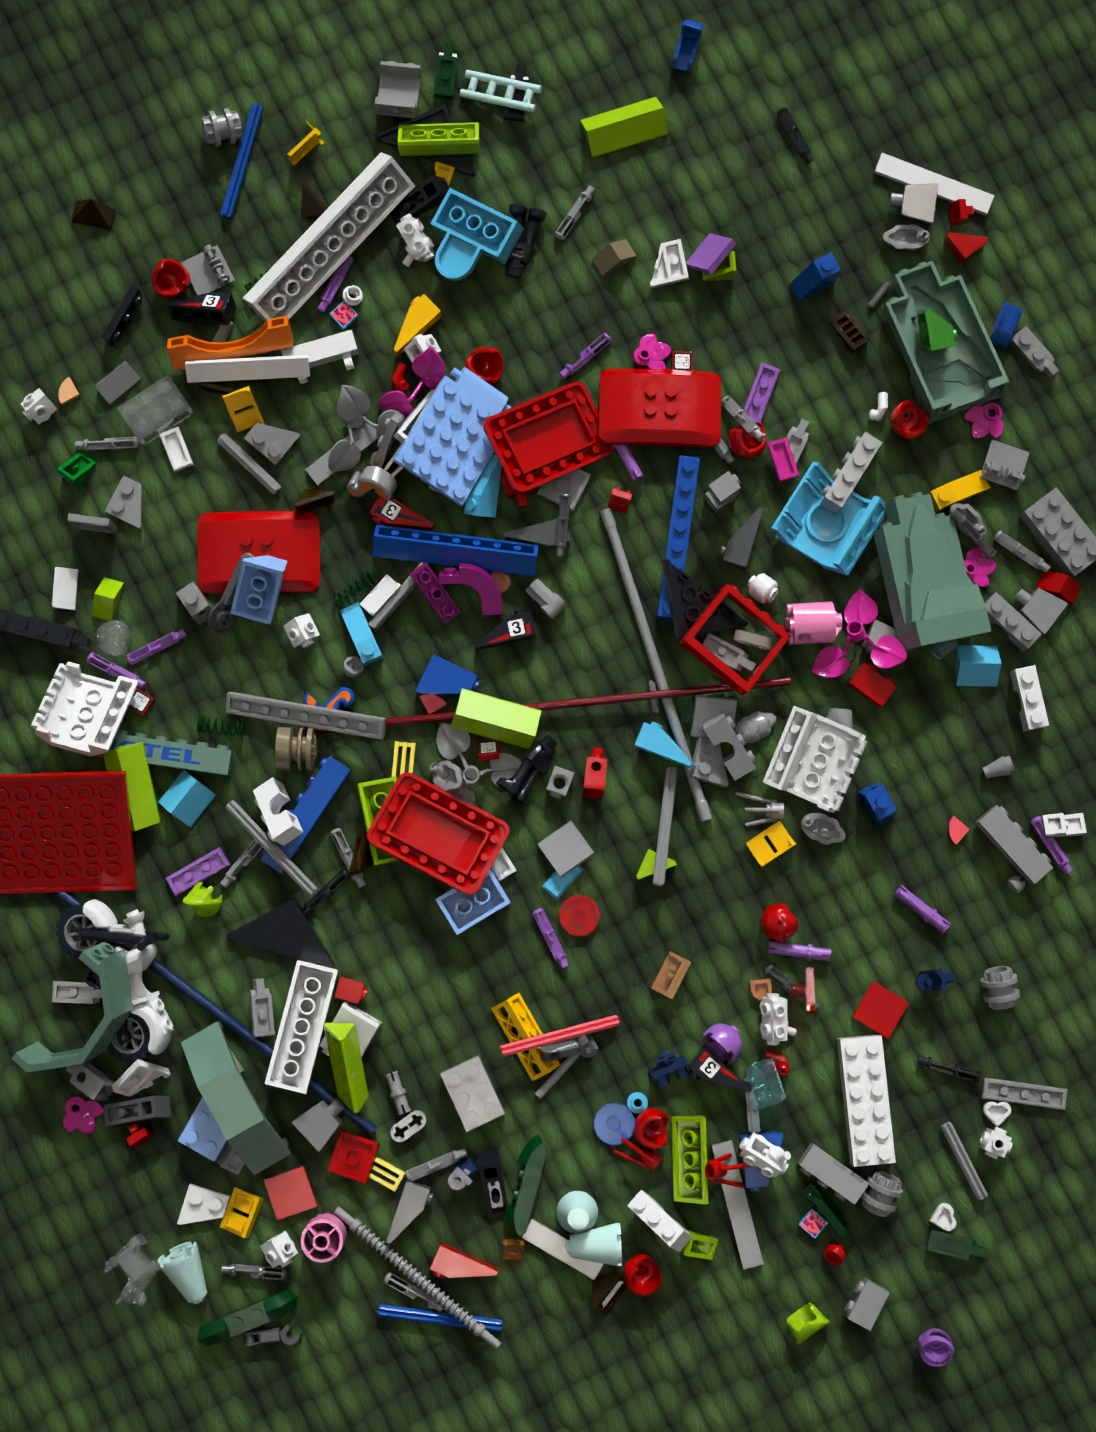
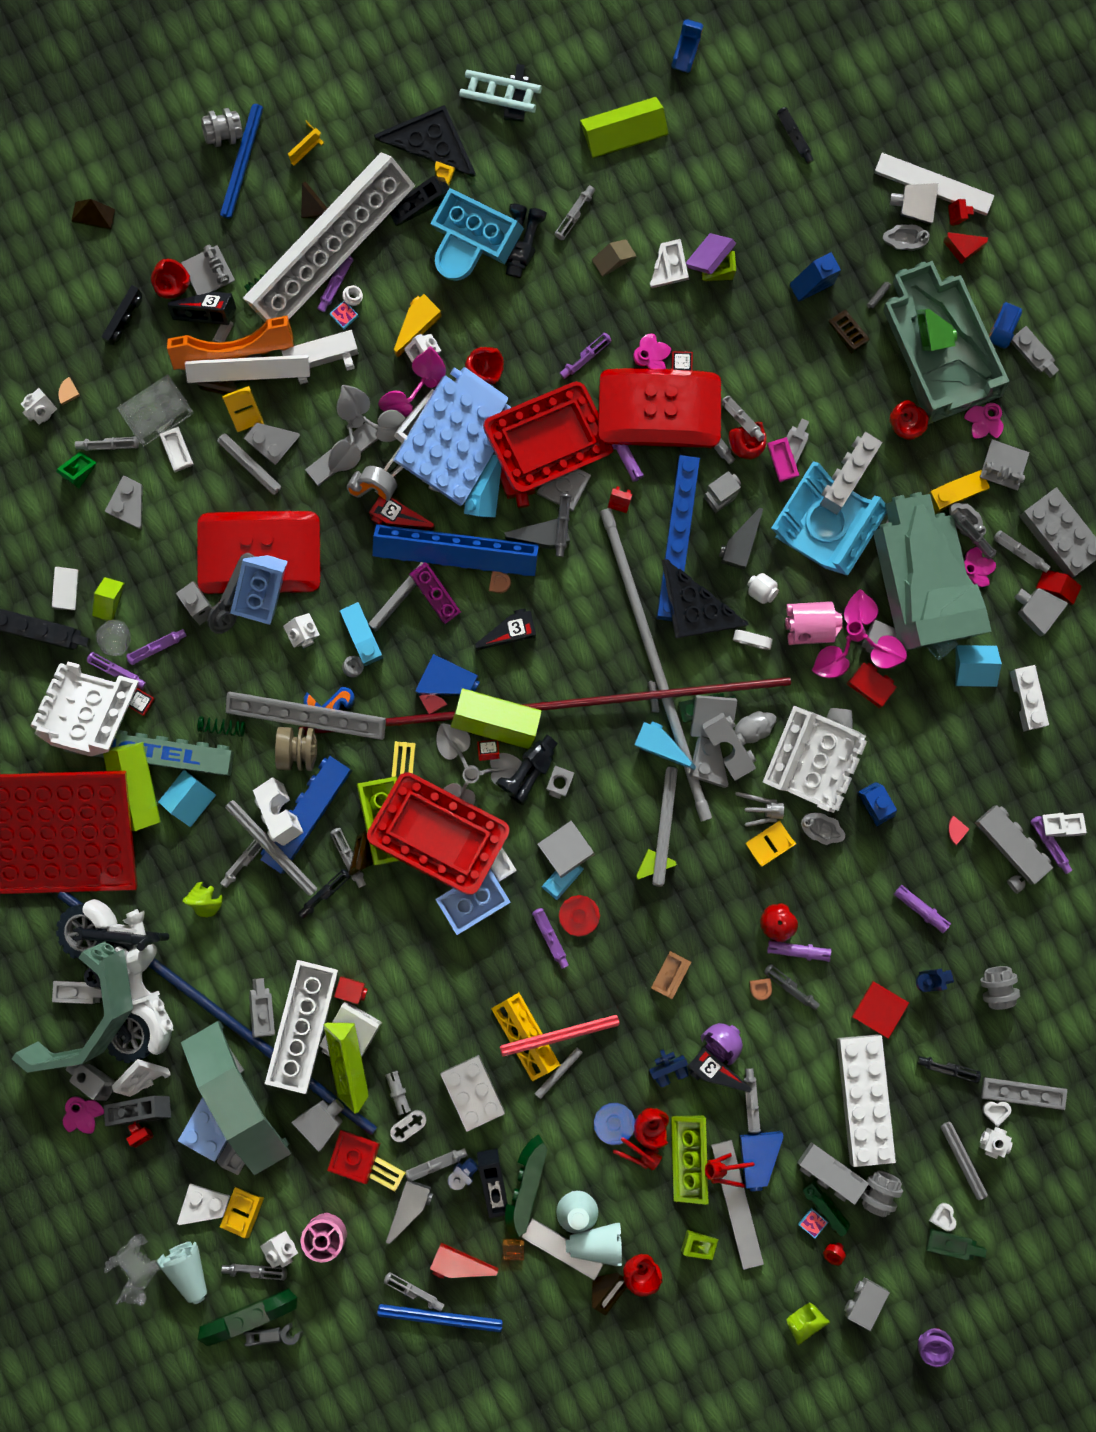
(92, 523): light grey tile -> none
(117, 382): light grey slope -> none
(197, 871): medium lavender tile -> none
(285, 932): black tile -> none
(290, 1192): tile -> none
(313, 499): dark brown slope -> none
(340, 602): dark green piece -> none
(380, 595): white panel -> none
(385, 442): light grey hinge -> none
(398, 89): light grey panel -> none
(398, 378): red arm -> none
(417, 243): white brick -> none
(438, 139): lime slope -> none
(446, 72): dark green hinge -> none
(447, 775): light grey arm -> none
(478, 1328): light grey hose -> none
(481, 581): magenta arch -> none
(549, 602): light grey piece -> none
(586, 1047): dark grey piece -> none
(595, 780): red torso -> none
(630, 1102): medium azure plate -> none
(659, 1221): white arch -> none
(712, 661): red window -> none
(728, 653): light grey hinge -> none
(761, 391): medium lavender tile -> none
(763, 1154): white brick -> none
(767, 1082): clear light blue piece -> none
(774, 1019): white brick -> none
(779, 1060): red arm -> none
(807, 991): clear red tile -> none
(881, 409): white arm -> none
(1000, 767): light grey cone -> none
(1020, 631): light grey arch -> none

